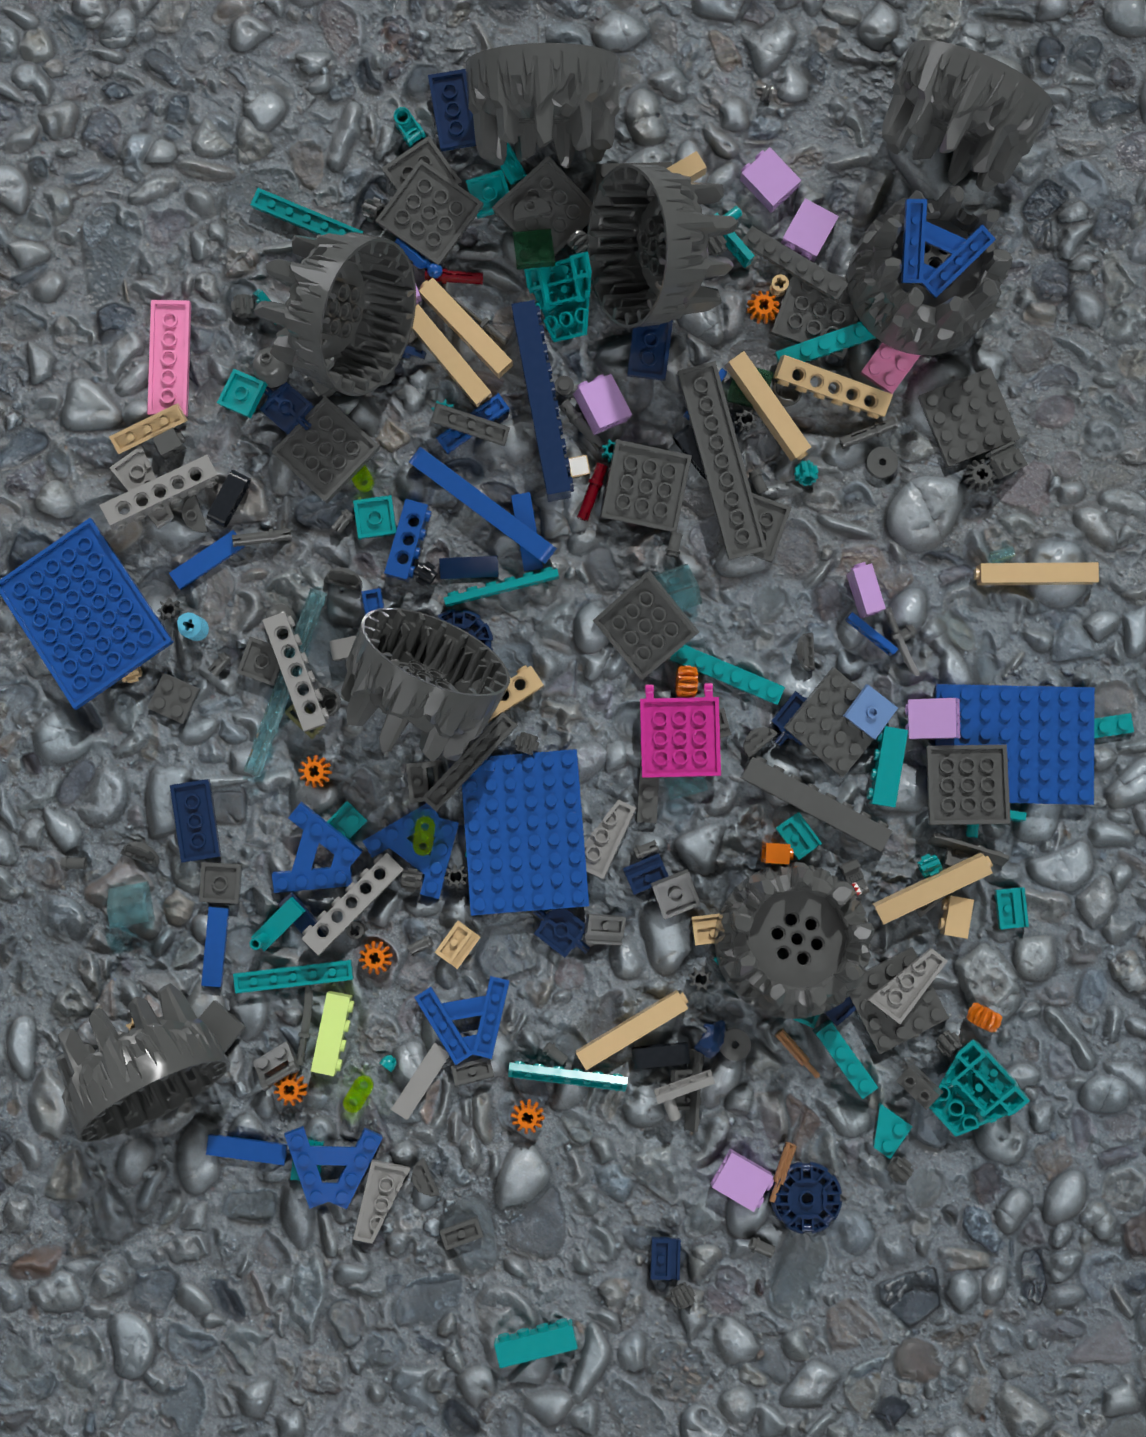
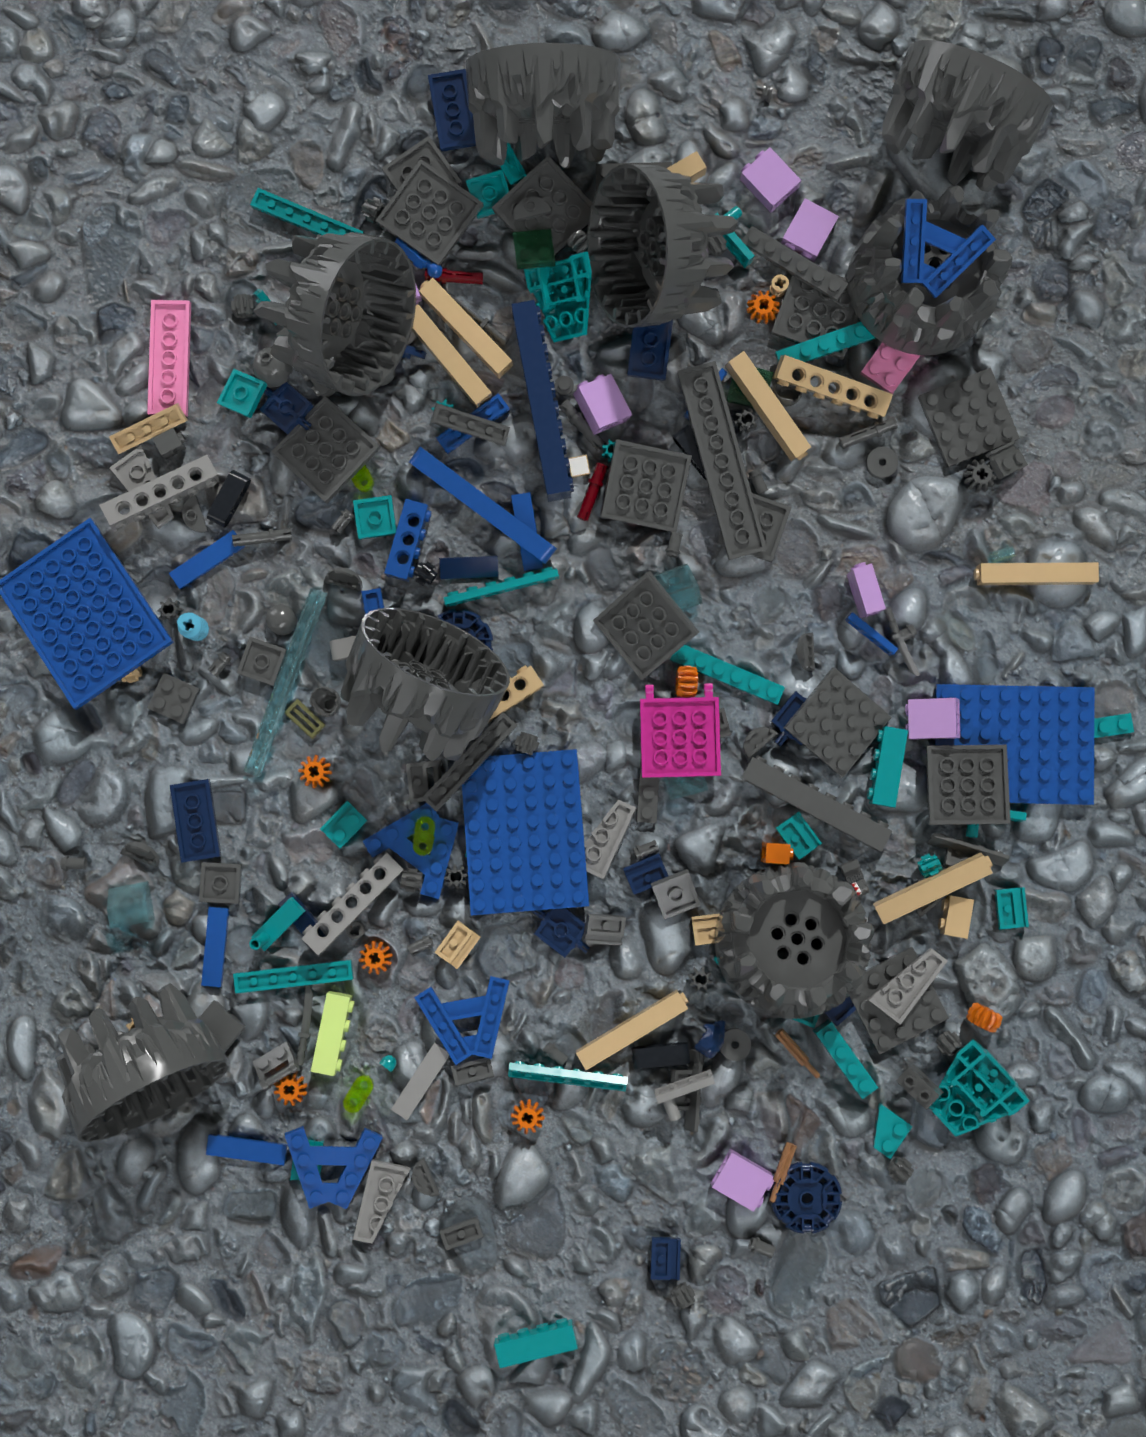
(273, 627): light grey brick -> none
(302, 875): blue plate -> none
(409, 129): teal piece -> none
(806, 473): teal gear -> none
(870, 711): medium blue plate -> none

